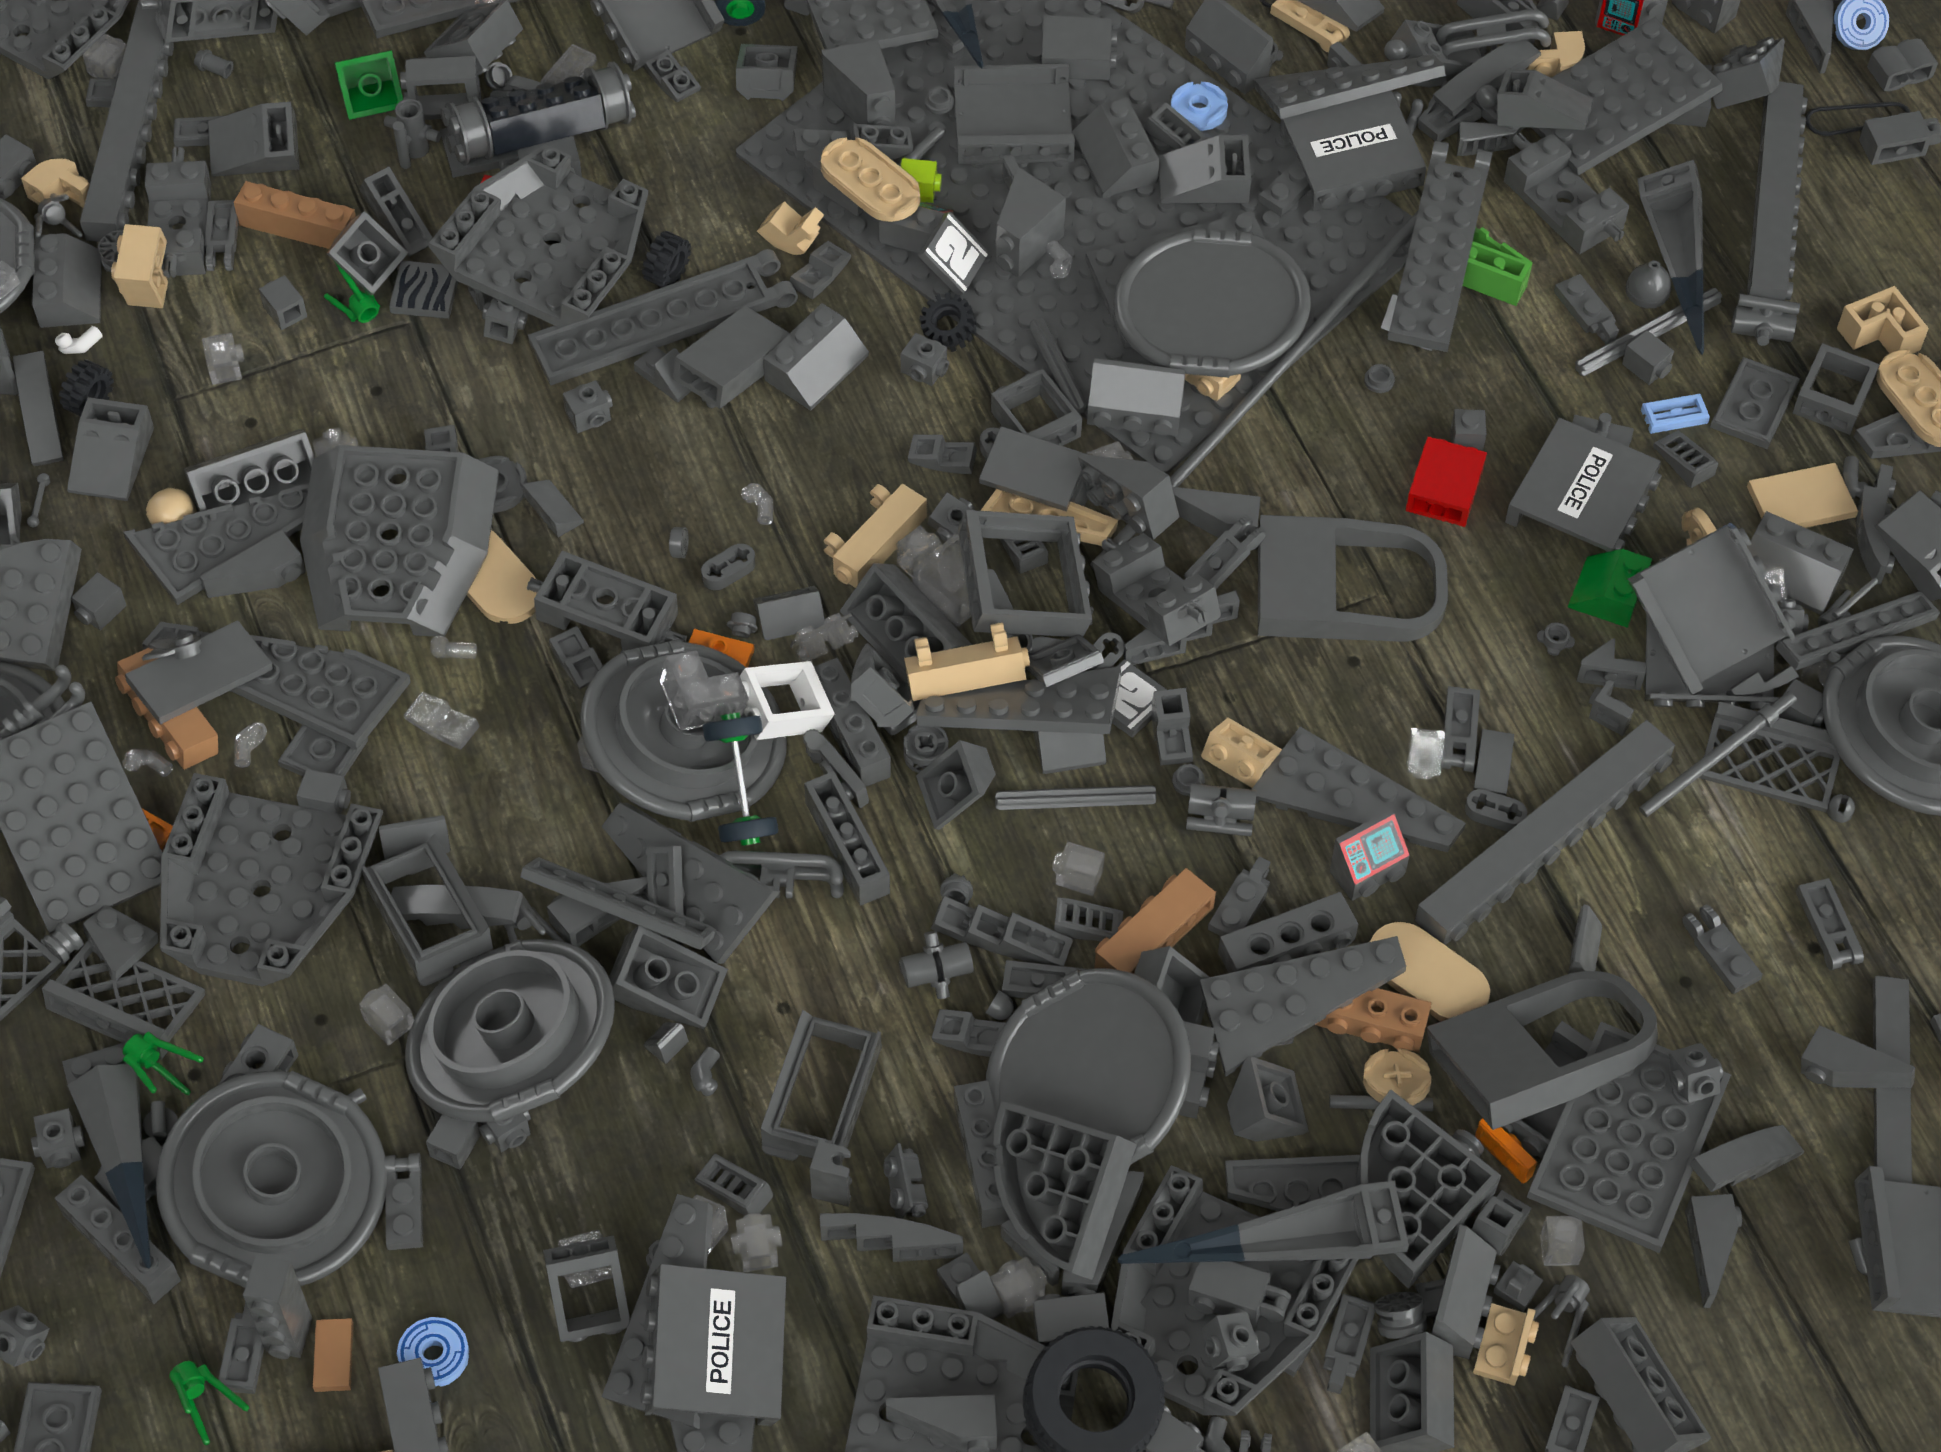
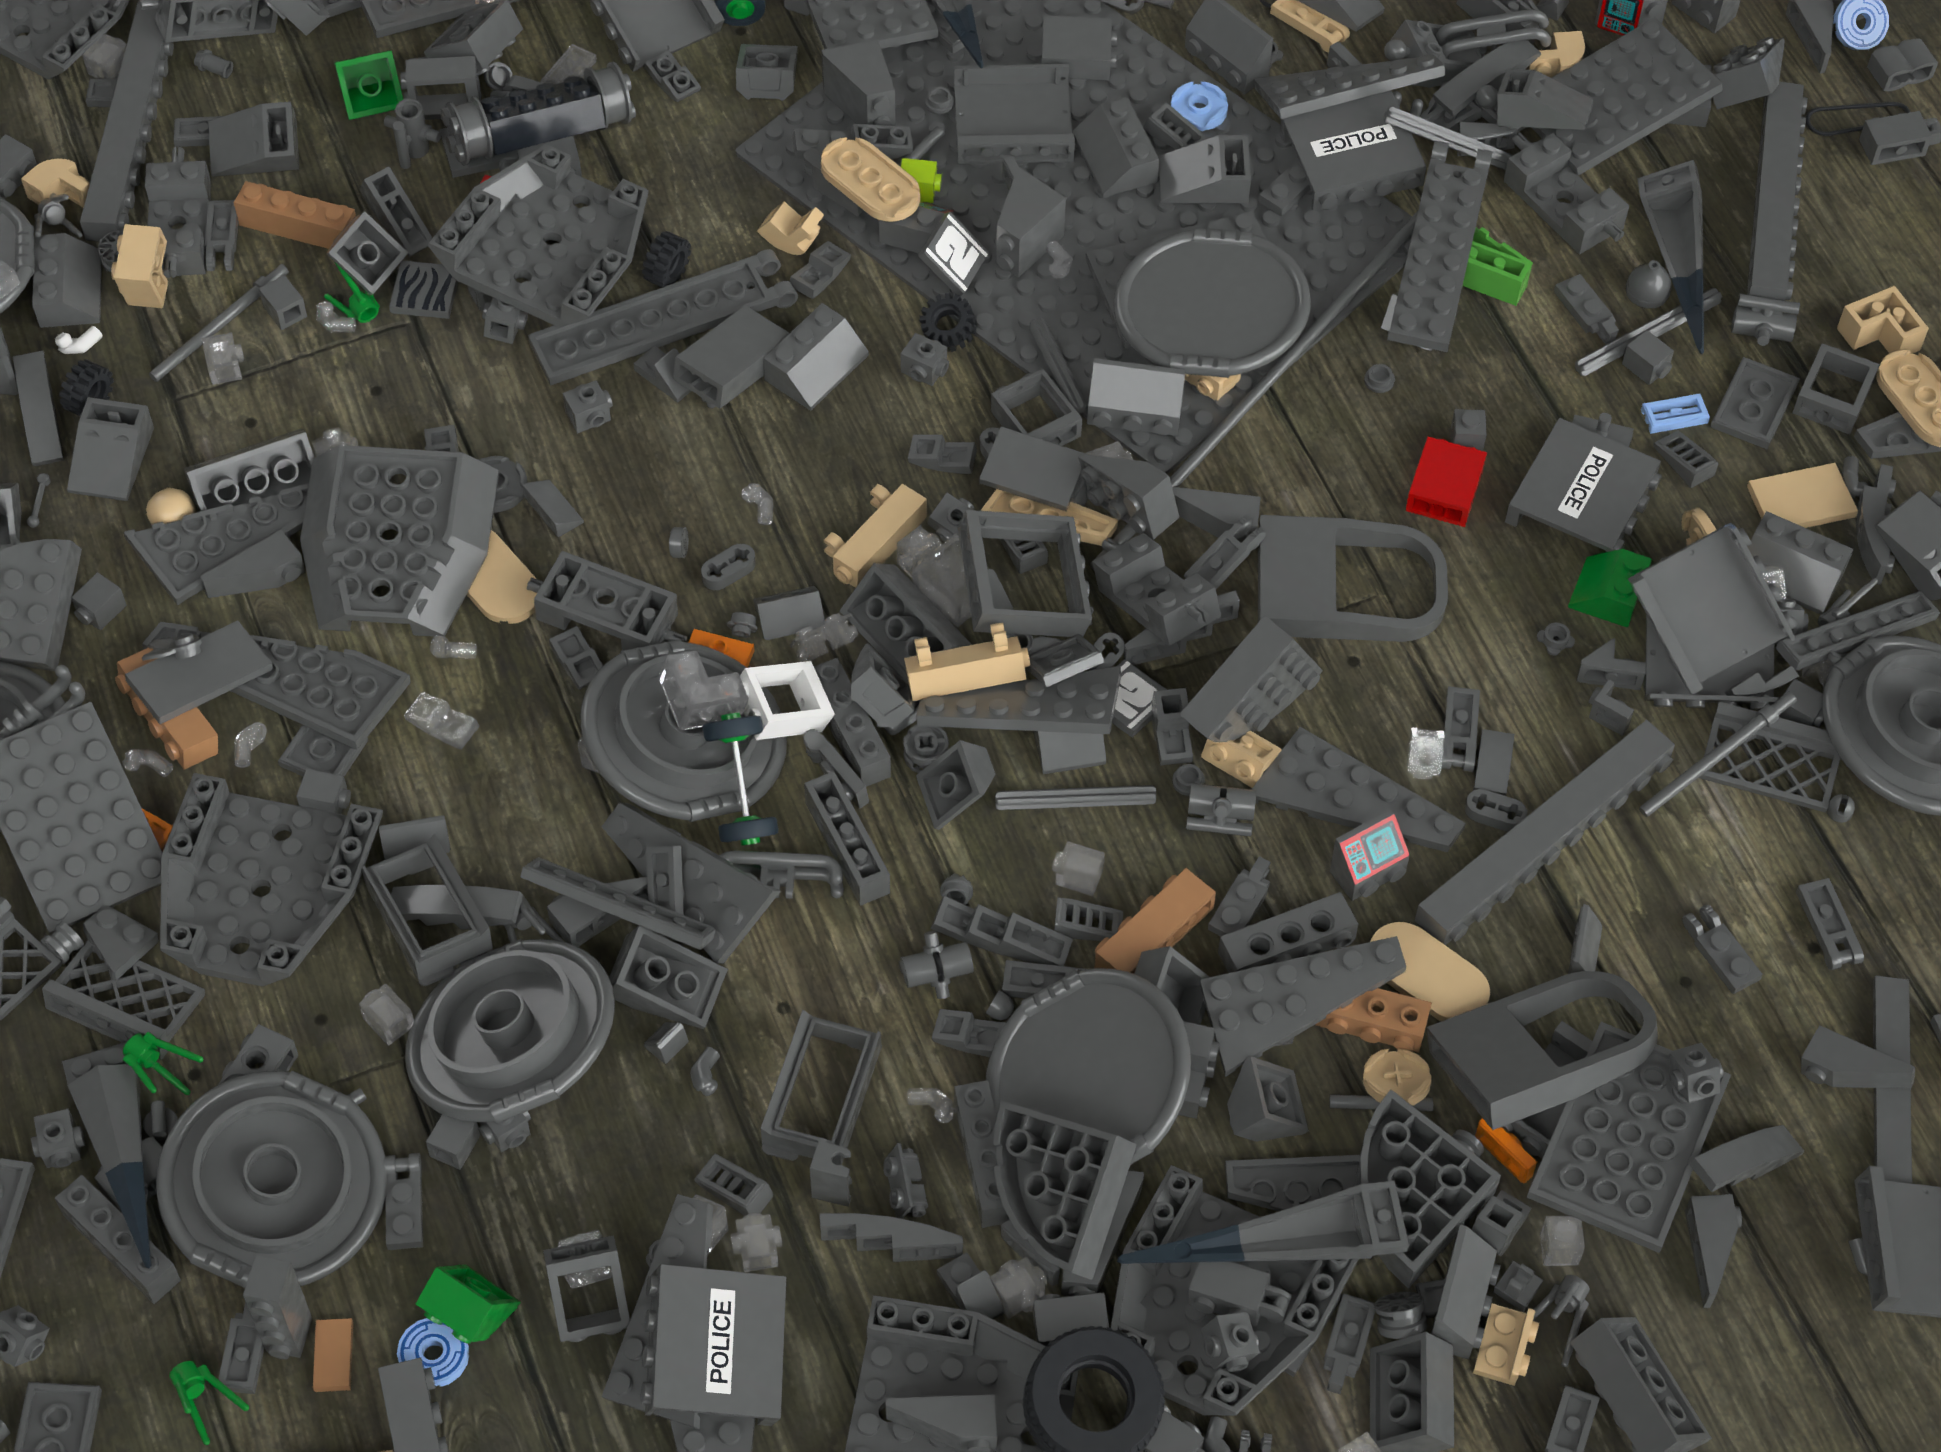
(216, 324): none -> dark grey bar
(331, 321): none -> clear arm
(466, 1302): none -> green slope
(936, 1099): none -> clear arm
(1252, 685): none -> dark grey brick
(1439, 133): none -> axle

